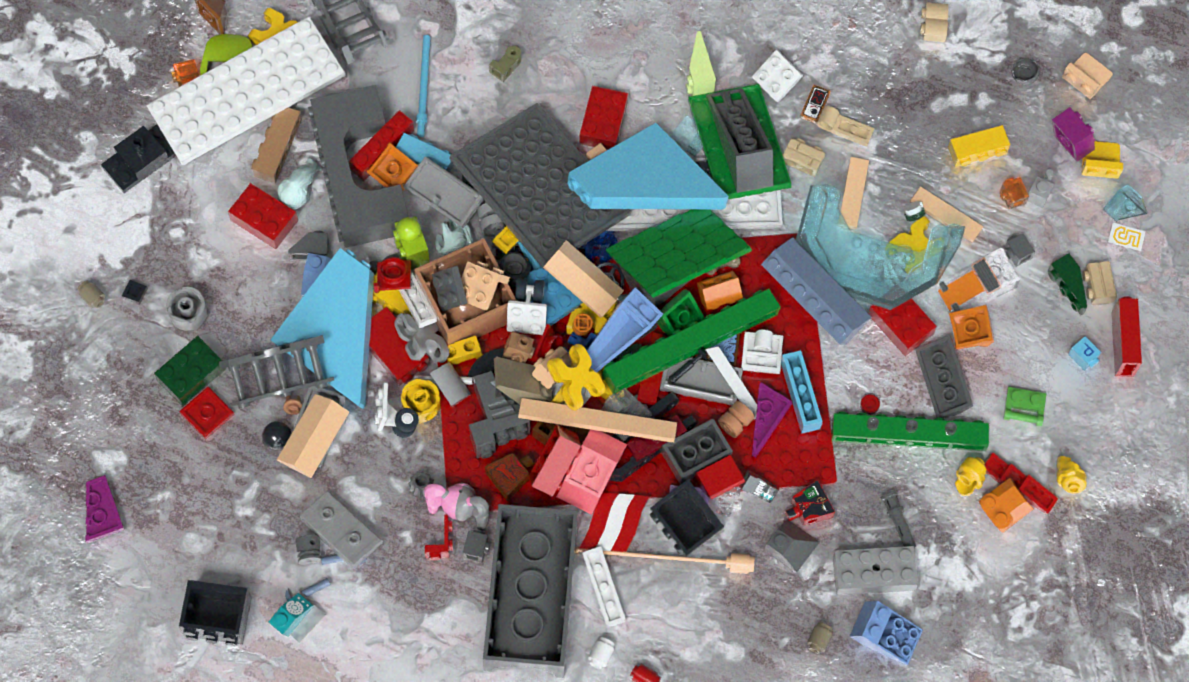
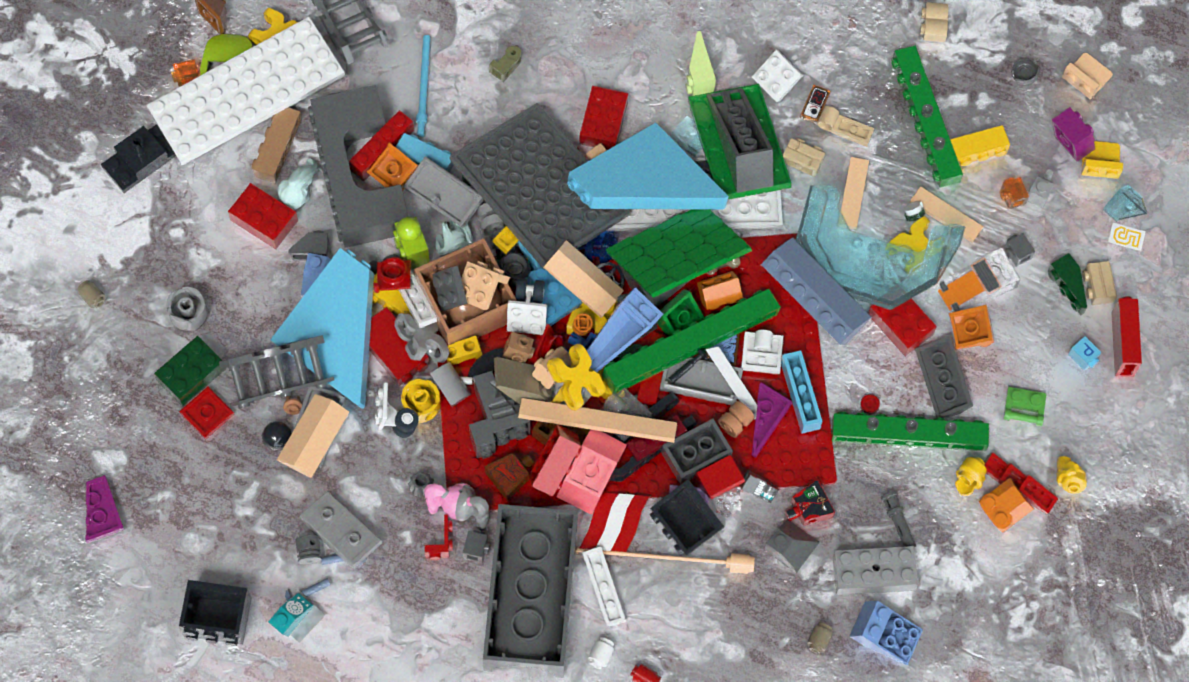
(134, 292): black tile -> none
(926, 116): none -> green piece

